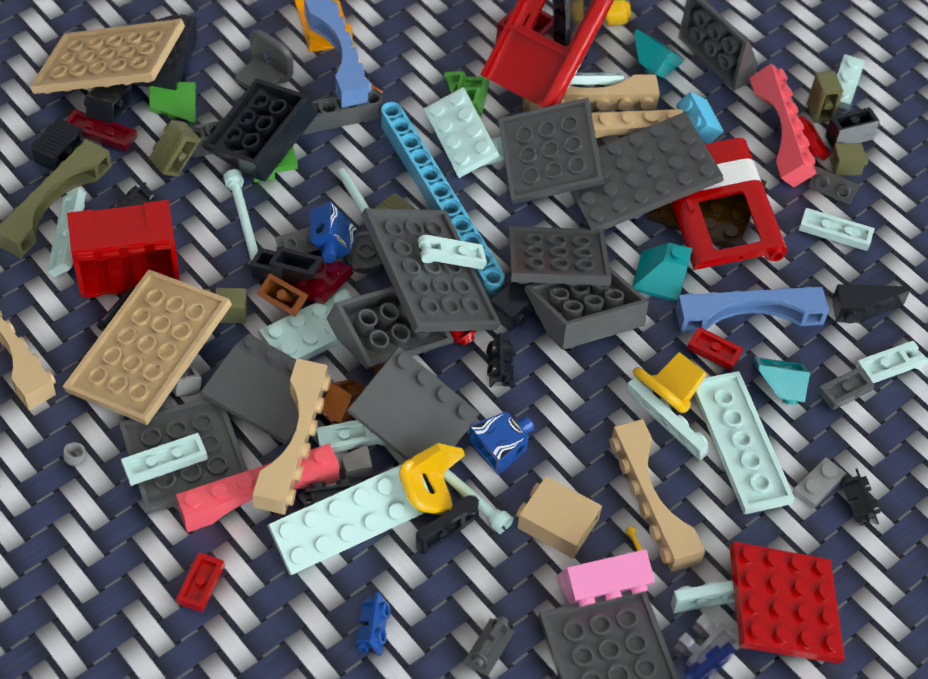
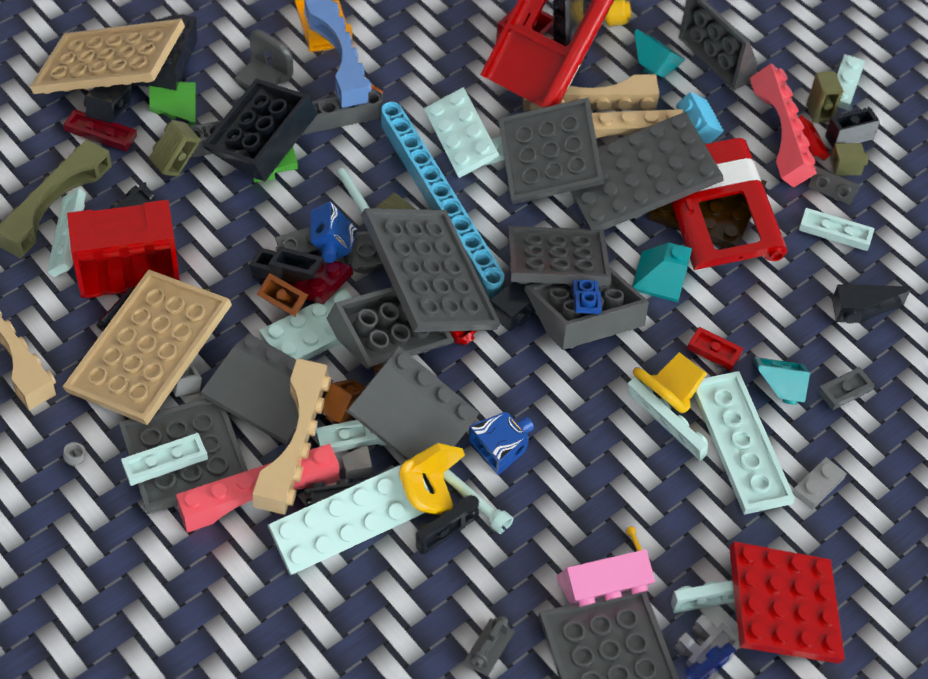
(56, 144): black brick -> none
(200, 582): red plate -> none
(234, 181): light aqua piece -> none
(238, 311): olive brick -> none
(375, 613): blue hinge -> none
(451, 252): light aqua plate -> none
(474, 86): bright green slope -> none
(499, 352): black hinge -> none
(558, 516): tan brick -> none
(586, 297): none -> blue slope
(589, 80): light aqua plate -> none
(677, 540): tan arch -> none
(799, 305): medium blue arch -> none
(865, 508): black hinge -> none
(892, 362): light aqua plate -> none

